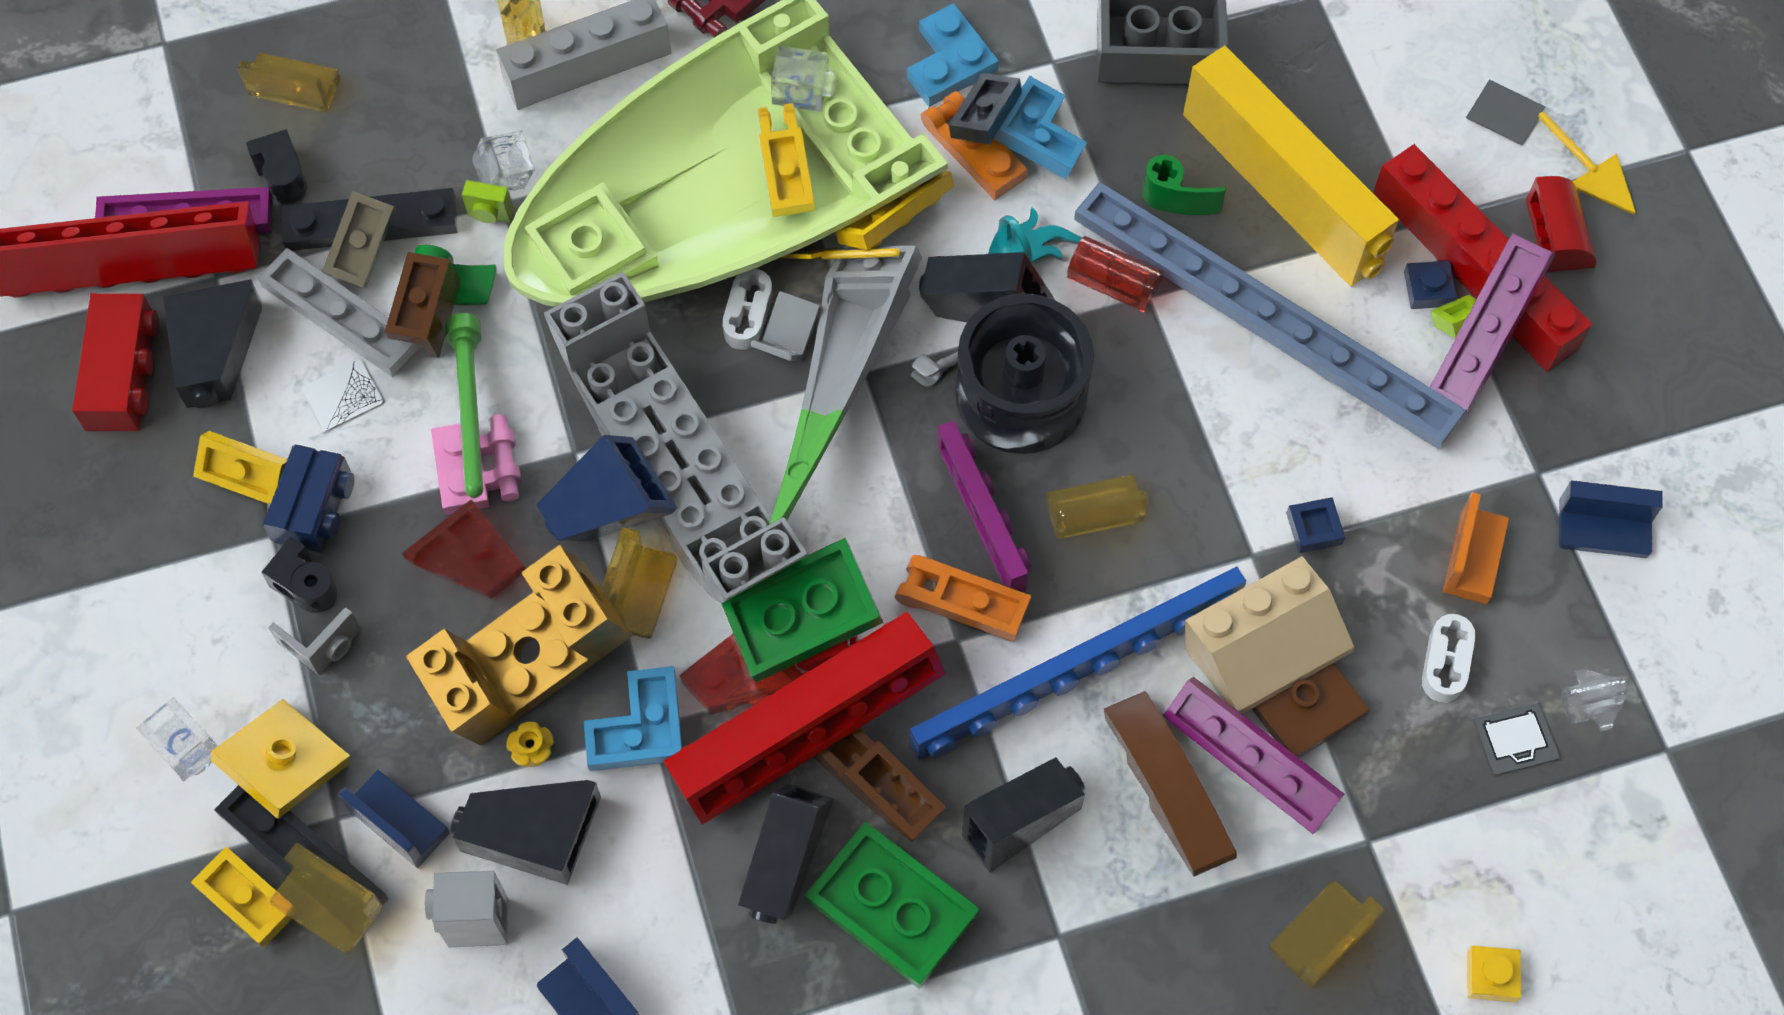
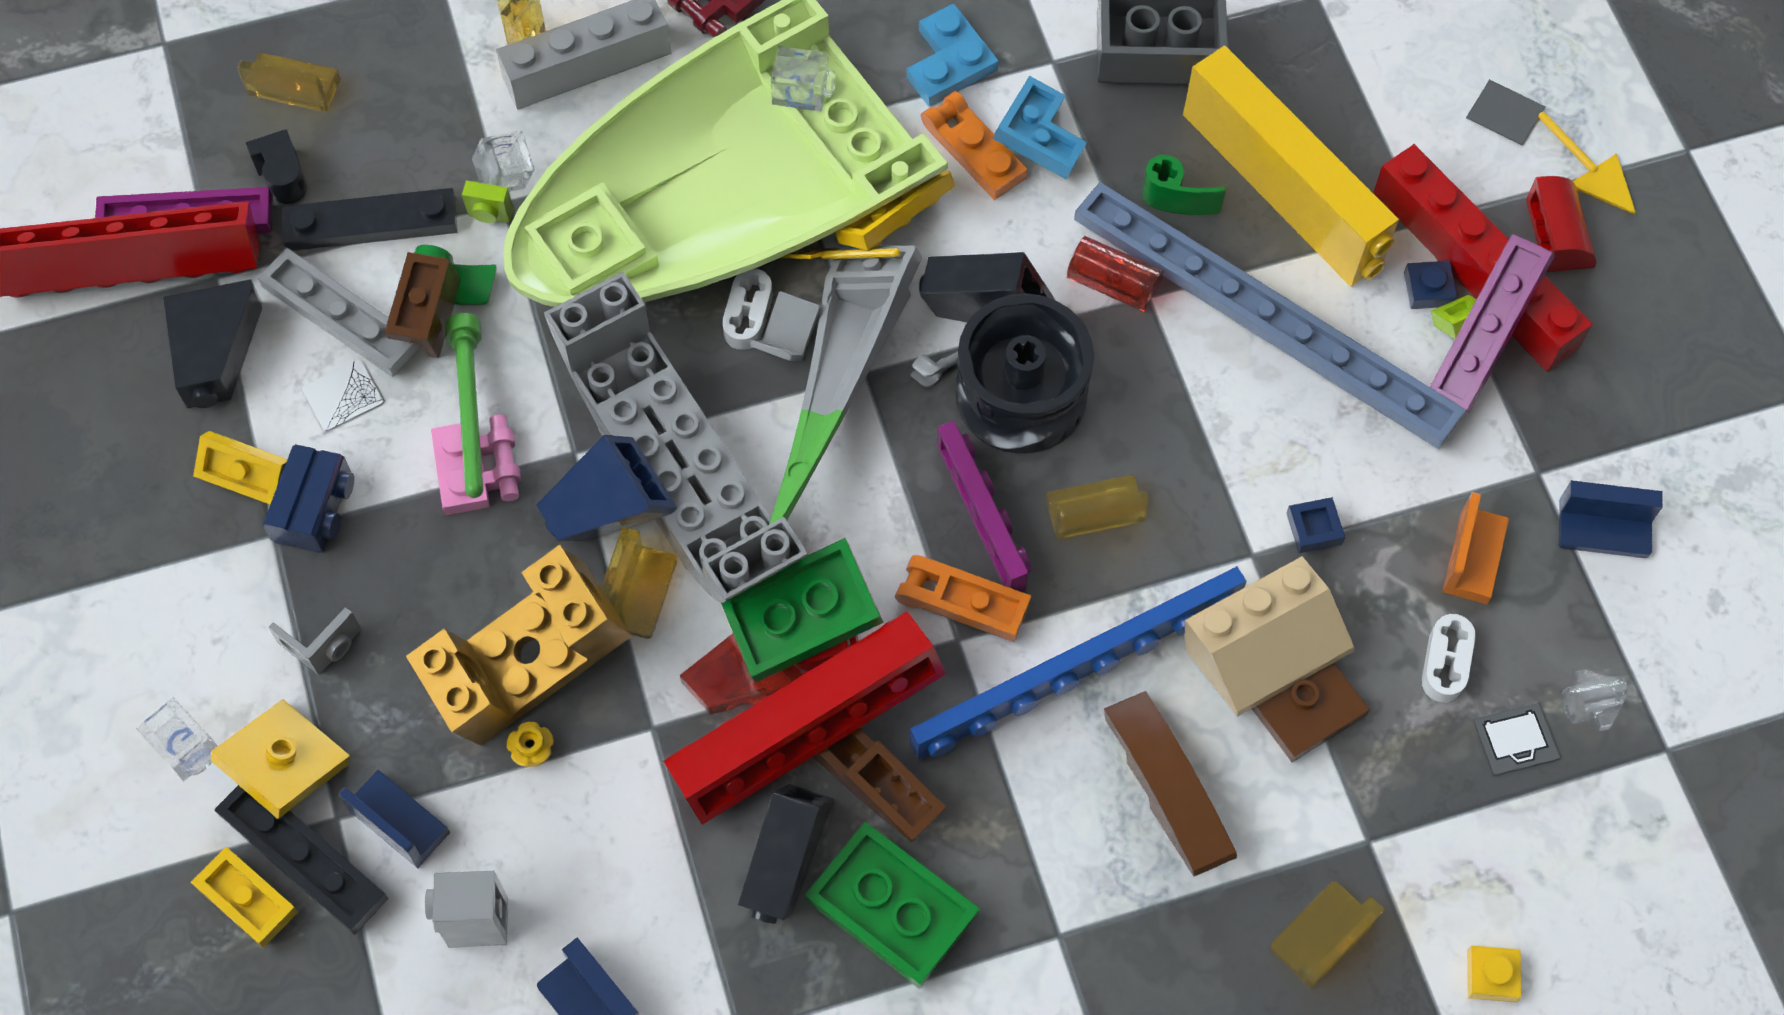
(115, 362): red brick -> none
(300, 579): black leg -> none
(325, 900): clear yellow panel -> none
(359, 239): dark tan plate -> none
(467, 552): clear red wing -> none
(529, 827): black slope -> none
(645, 735): dark azure plate -> none
(785, 164): yellow hinge -> none
(985, 108): black plate -> none
(1021, 811): black slope -> none
(1025, 239): teal piece -> none
(1253, 755): magenta plate -> none

